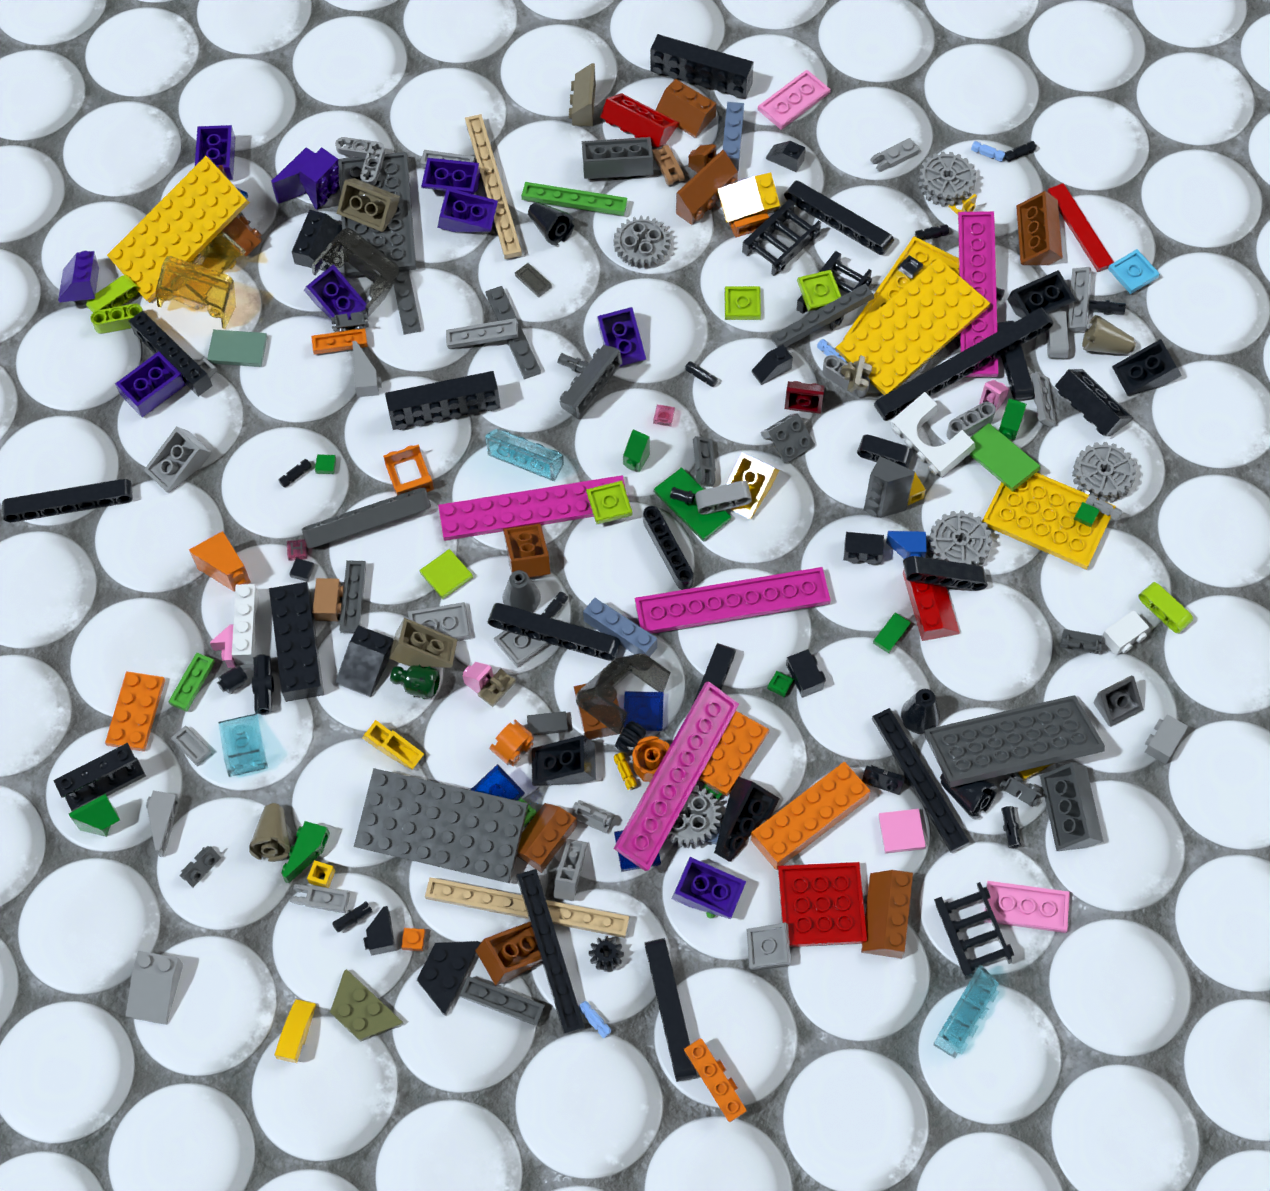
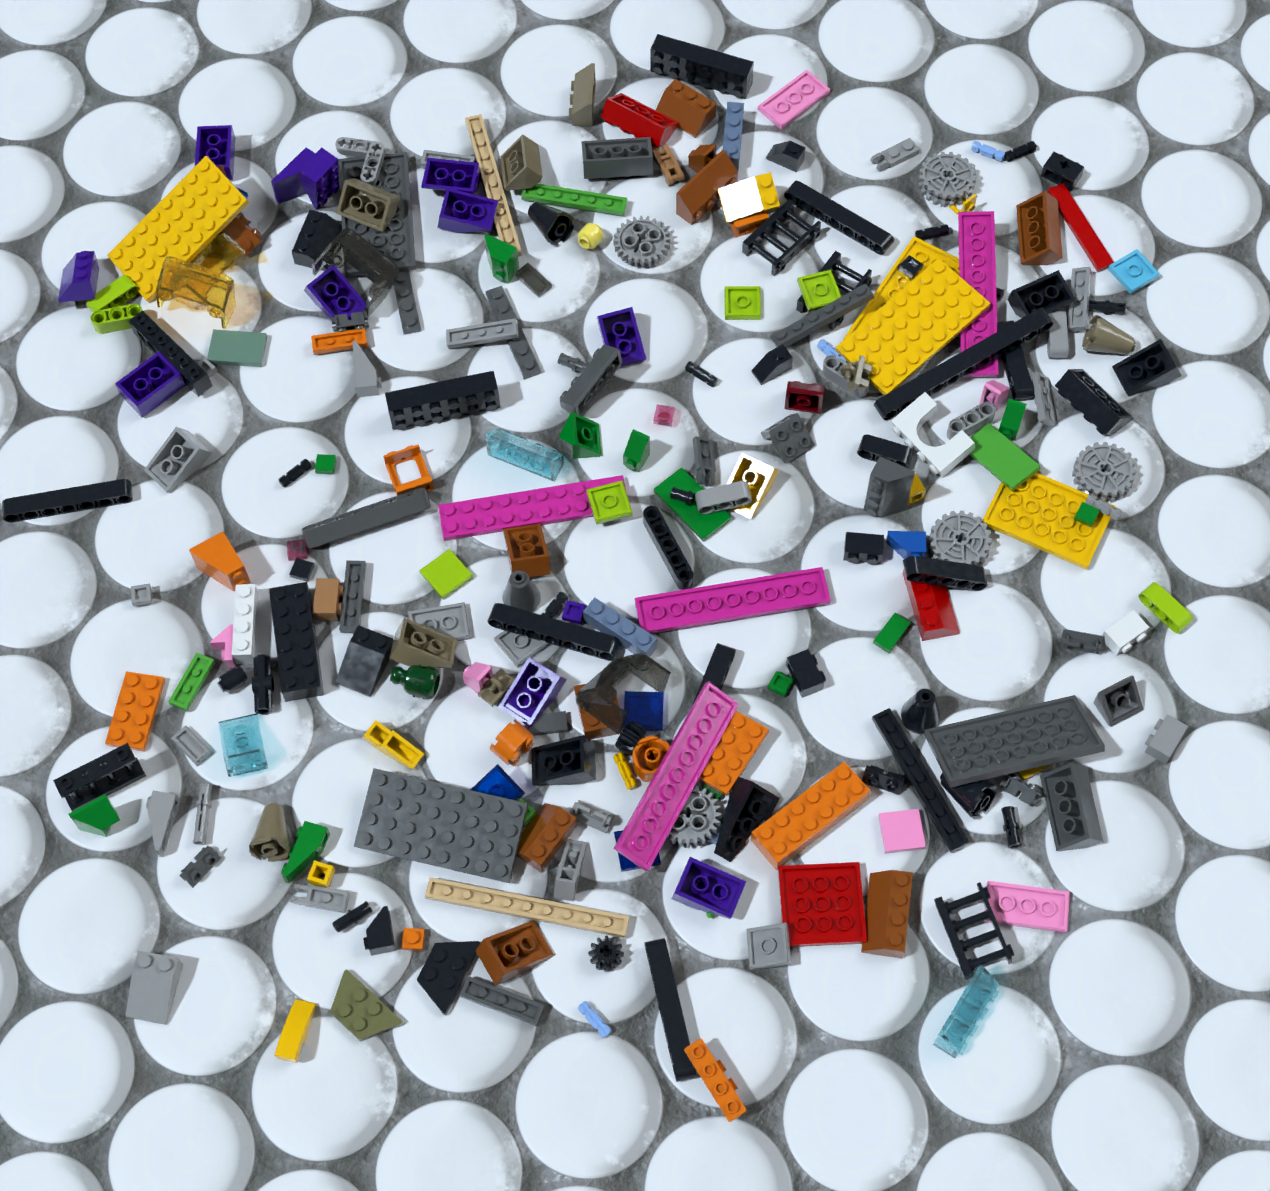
(141, 595): none -> light grey plate
(203, 806): none -> light grey pin
(501, 258): none -> green slope
(521, 164): none -> dark tan slope
(531, 692): none -> dark purple slope
(550, 951): black plate -> none
(573, 612): none -> dark purple plate
(582, 435): none -> green slope
(590, 236): none -> light yellow head
(1062, 170): none -> black brick

